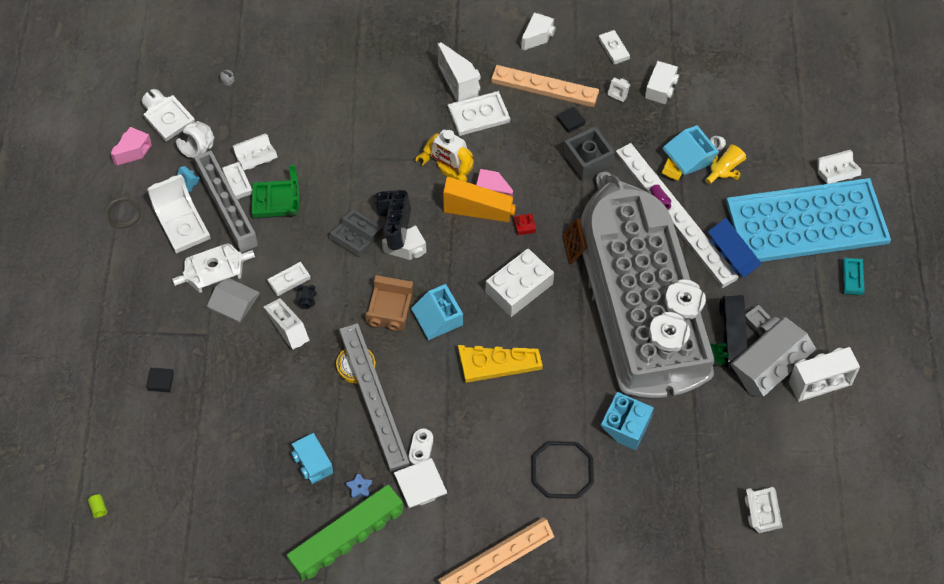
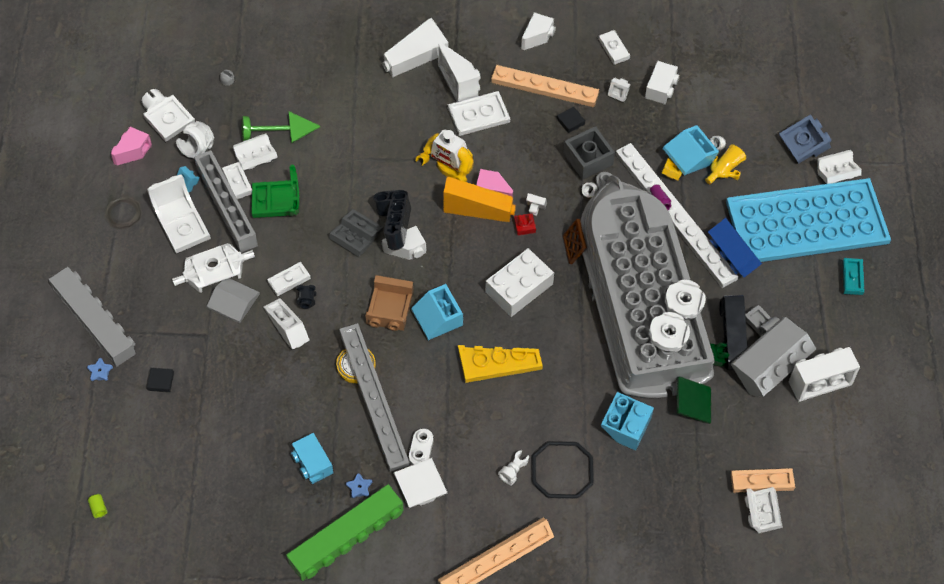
(92, 316): none -> light grey brick
(103, 374): none -> medium blue plate
(298, 127): none -> bright green piece
(414, 49): none -> white slope
(509, 472): none -> white piece
(535, 203): none -> white tile
(587, 187): none -> white hinge
(693, 400): none -> dark green piece
(762, 479): none -> light nougat plate
(806, 139): none -> sand blue plate

